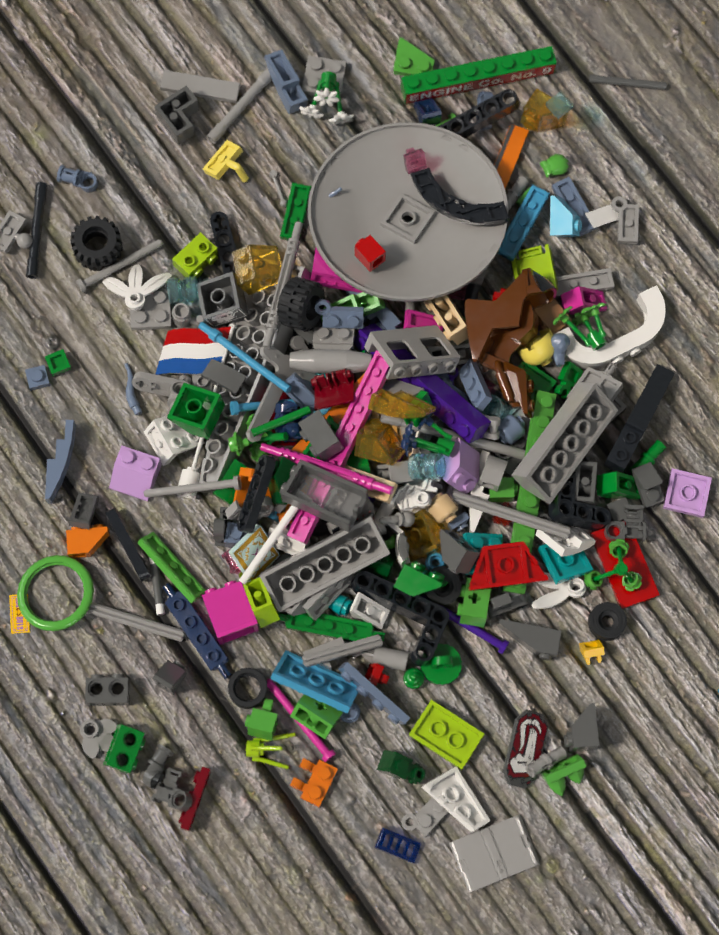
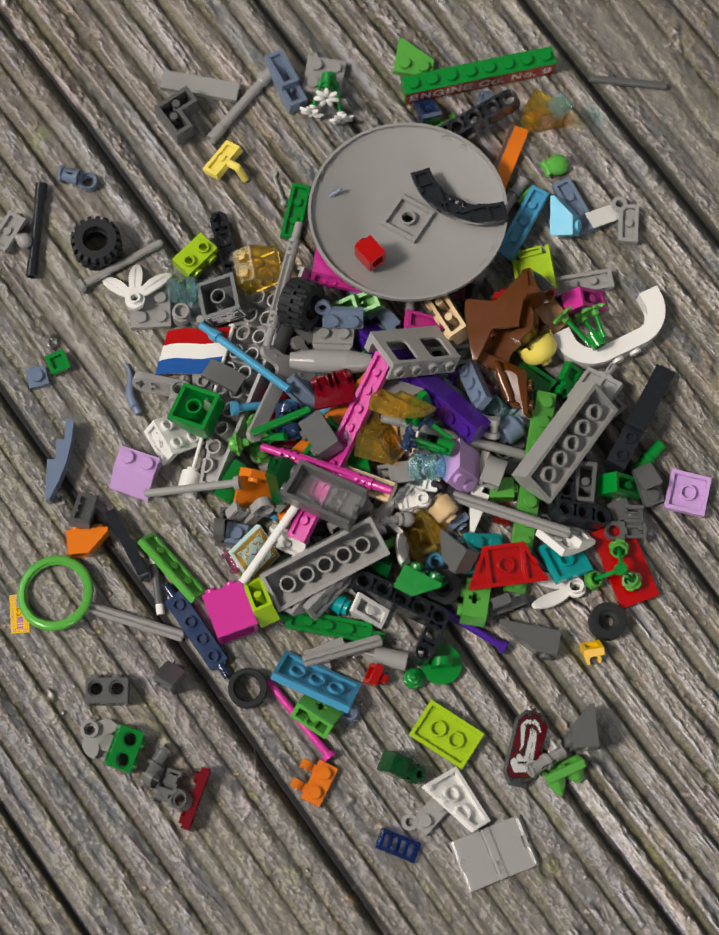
(256, 493): black beam -> none
(256, 748): lime plant -> none
(262, 722): bright green brick -> none
(366, 688): sand blue plate -> none
(414, 160): clear pink tile -> none
(560, 344): sand blue animal -> none

